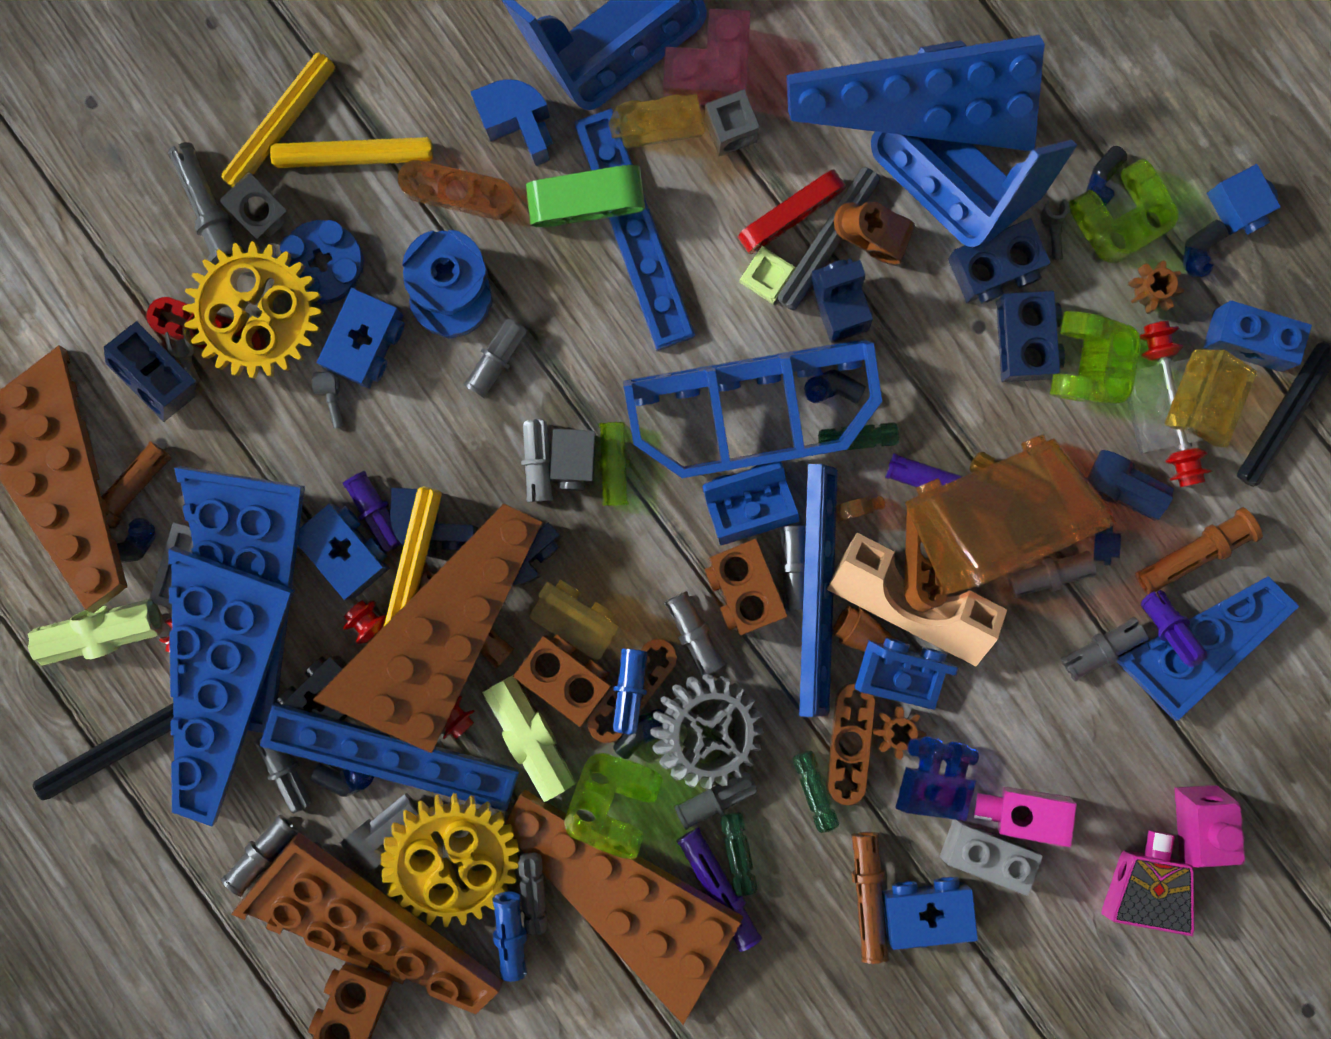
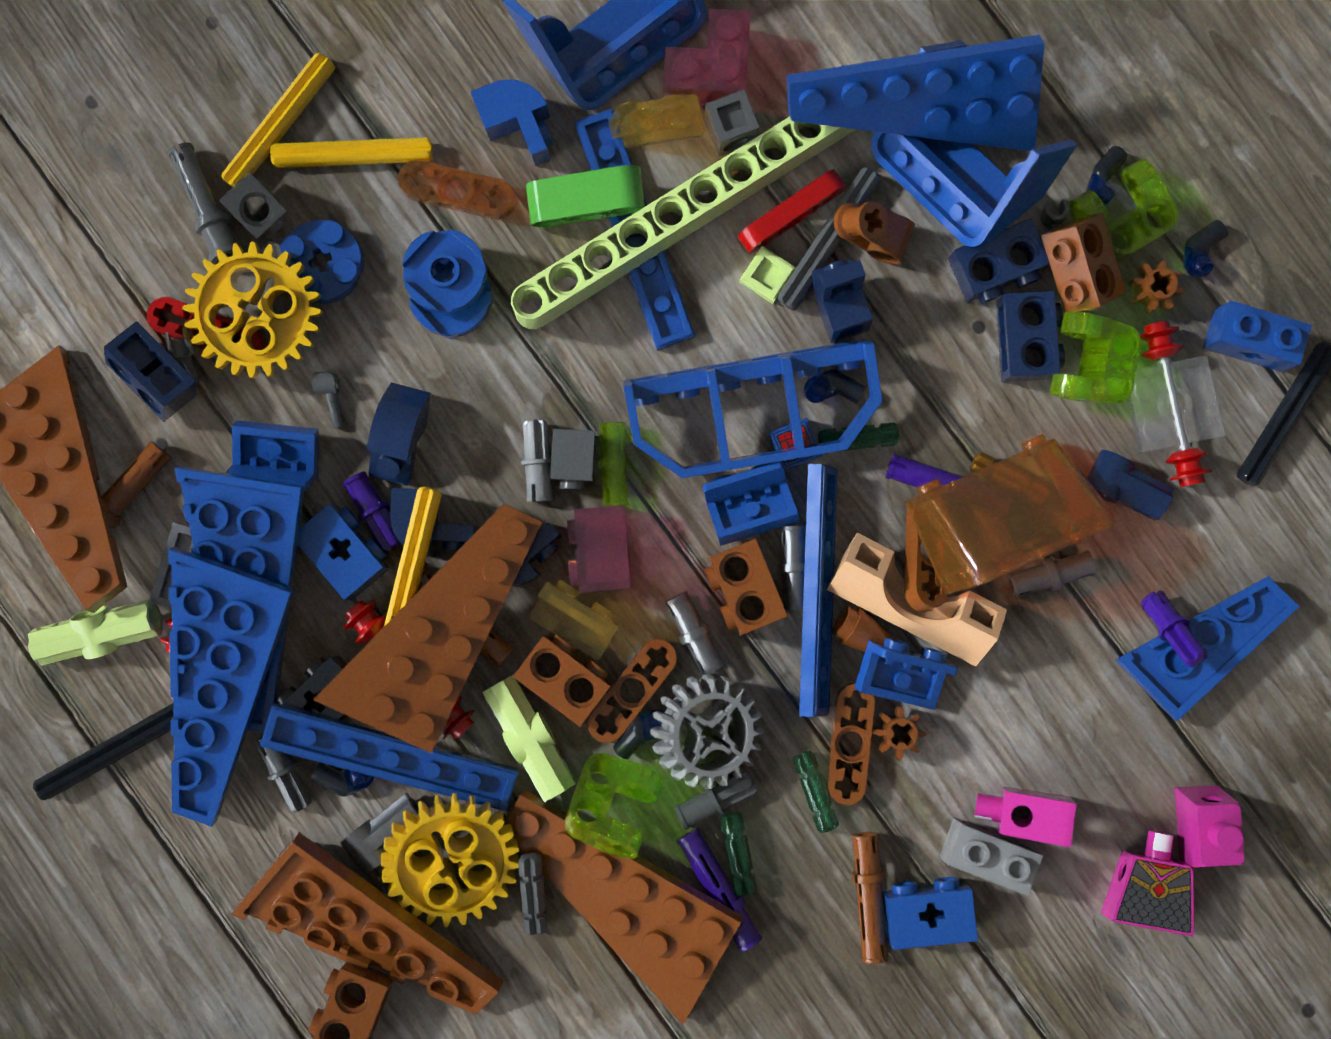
(138, 541): clear blue arm -> none
(259, 855): flat silver pin -> none
(275, 452): none -> blue bracket
(361, 317): blue brick -> none
(396, 431): none -> dark blue brick
(495, 357): flat silver axle -> none
(510, 936): blue pin -> none
(601, 550): none -> clear pink brick
(629, 690): blue axle -> none
(680, 200): none -> yellowish green beam
(782, 439): none -> tile
(859, 507): clear orange piece -> none
(937, 793): clear blue plate -> none
(1083, 263): none -> dark orange brick
(1104, 649): flat silver pin -> none
(1107, 546): clear blue plate -> none
(1211, 396): clear yellow bracket -> none
(1214, 543): dark orange pin -> none
(1245, 201): blue brick -> none

